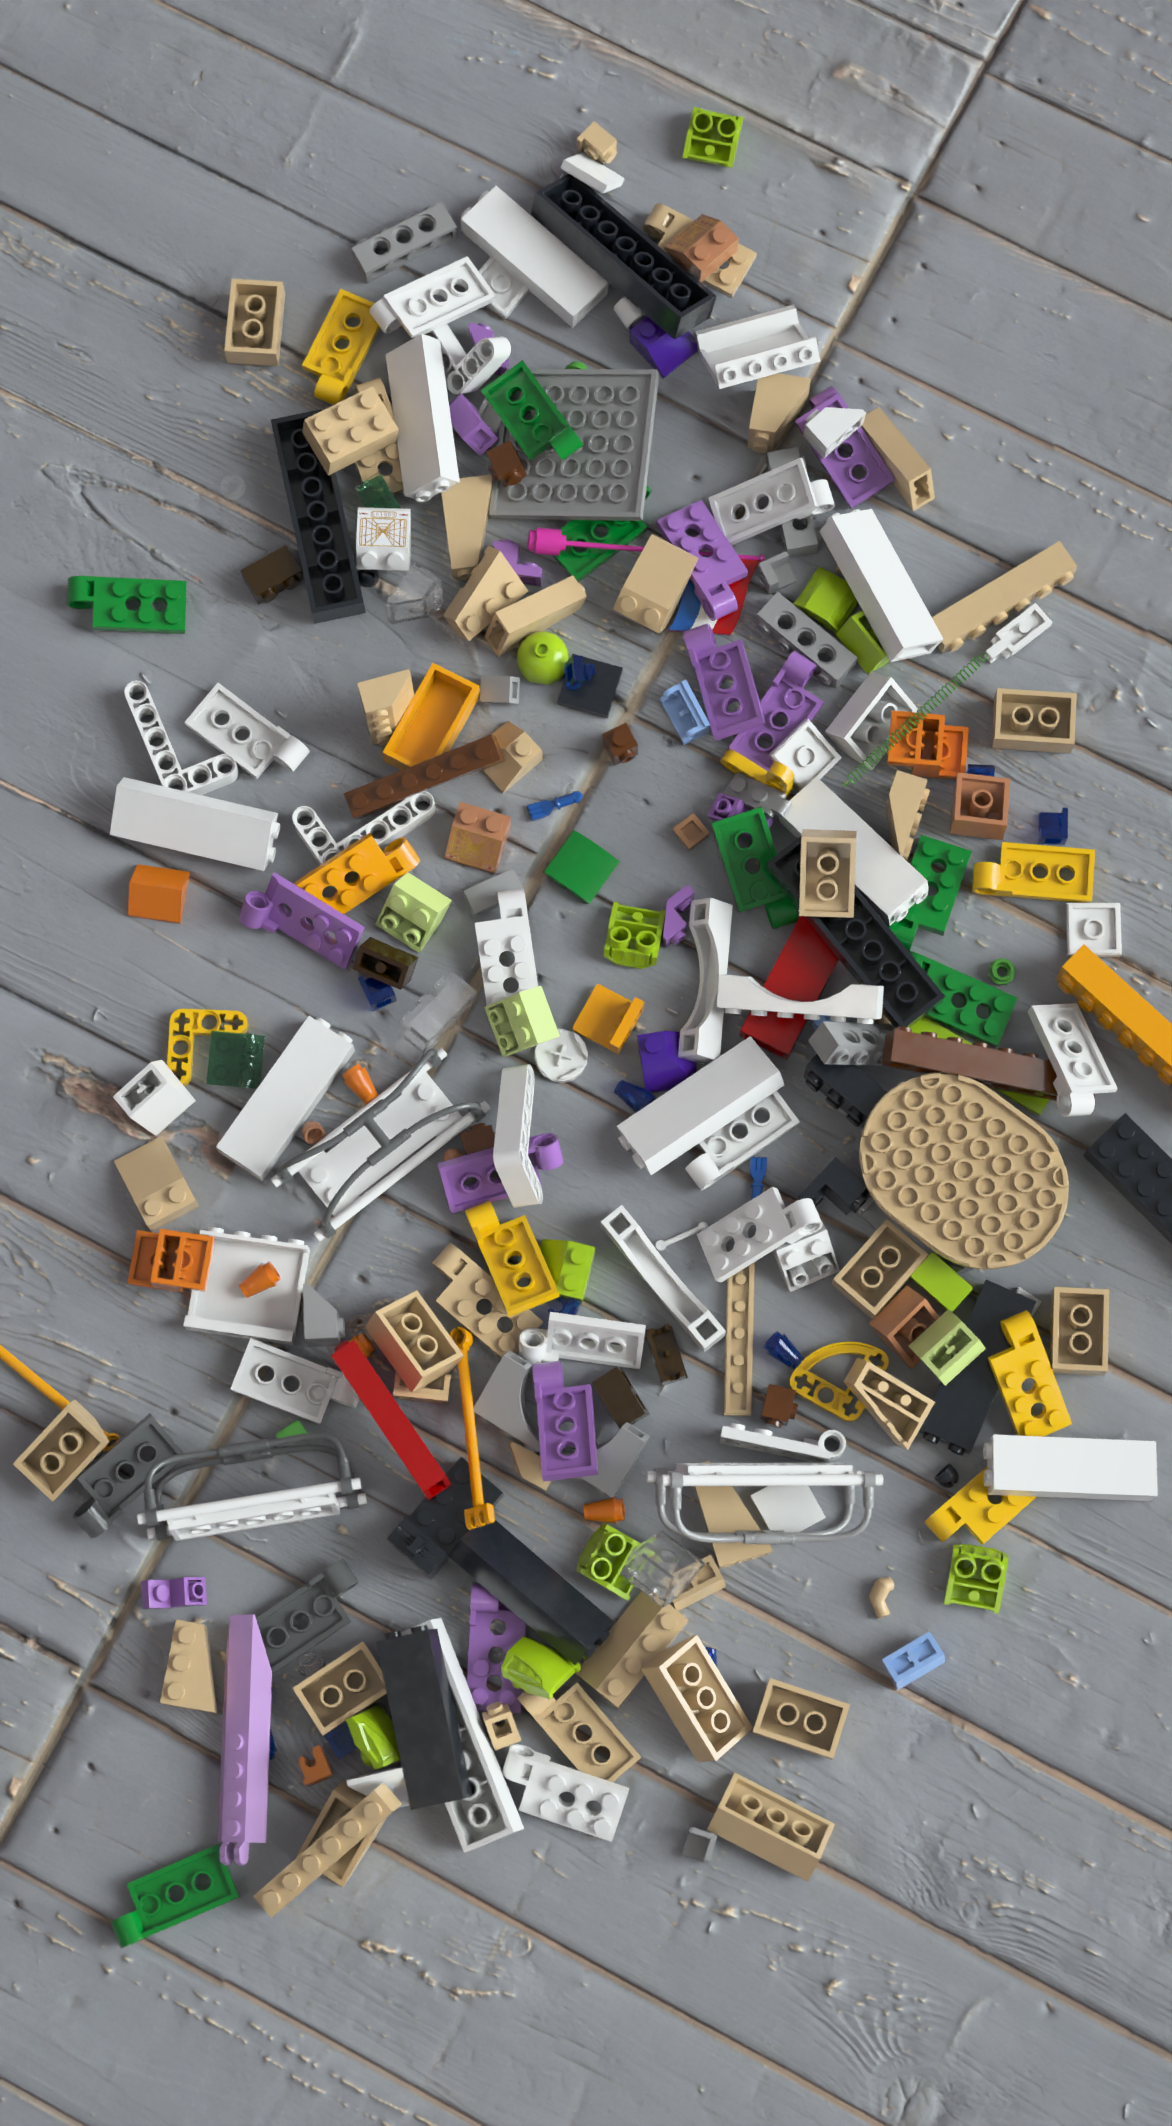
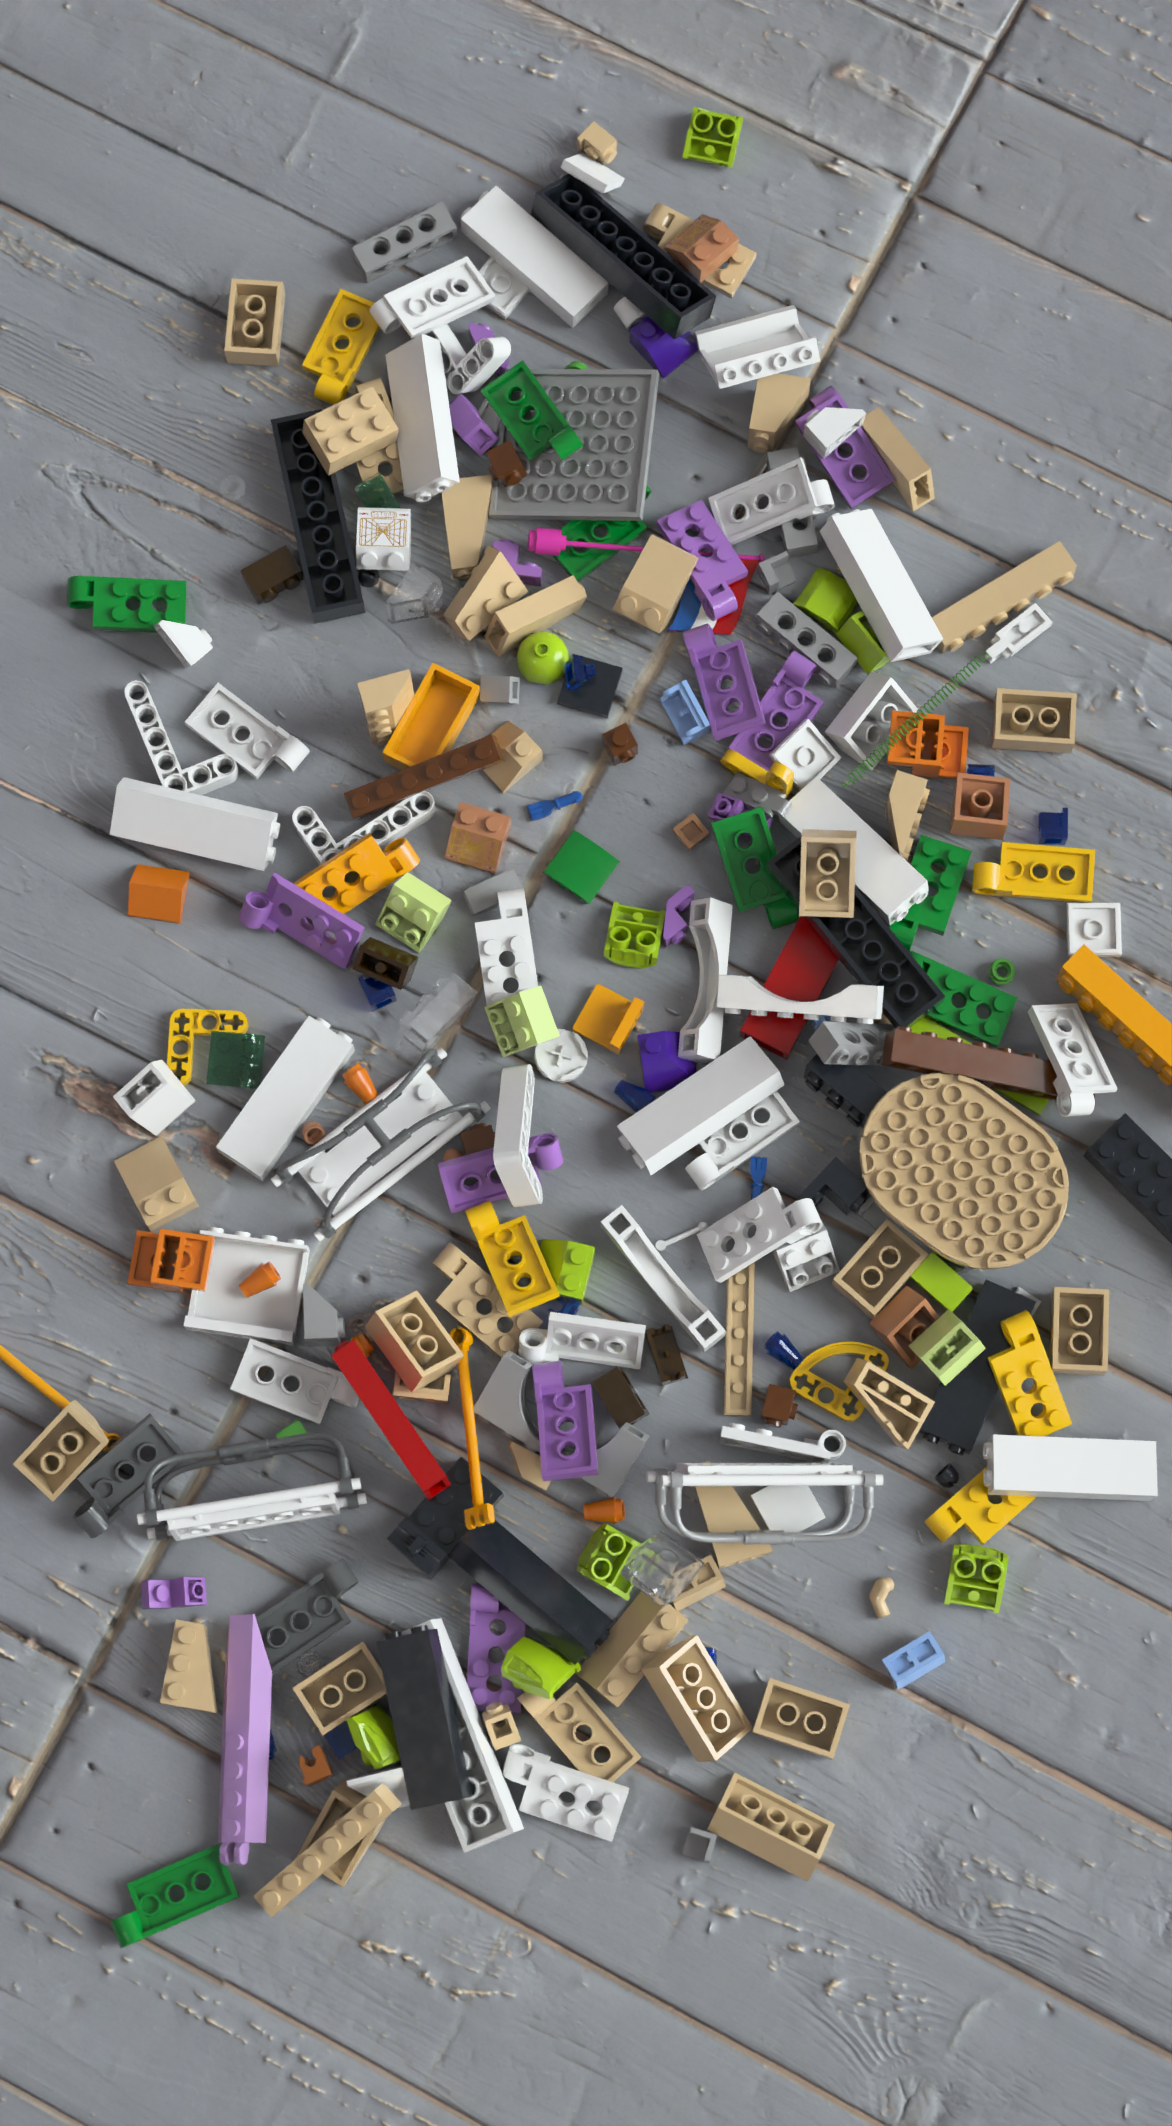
(185, 641): none -> white slope

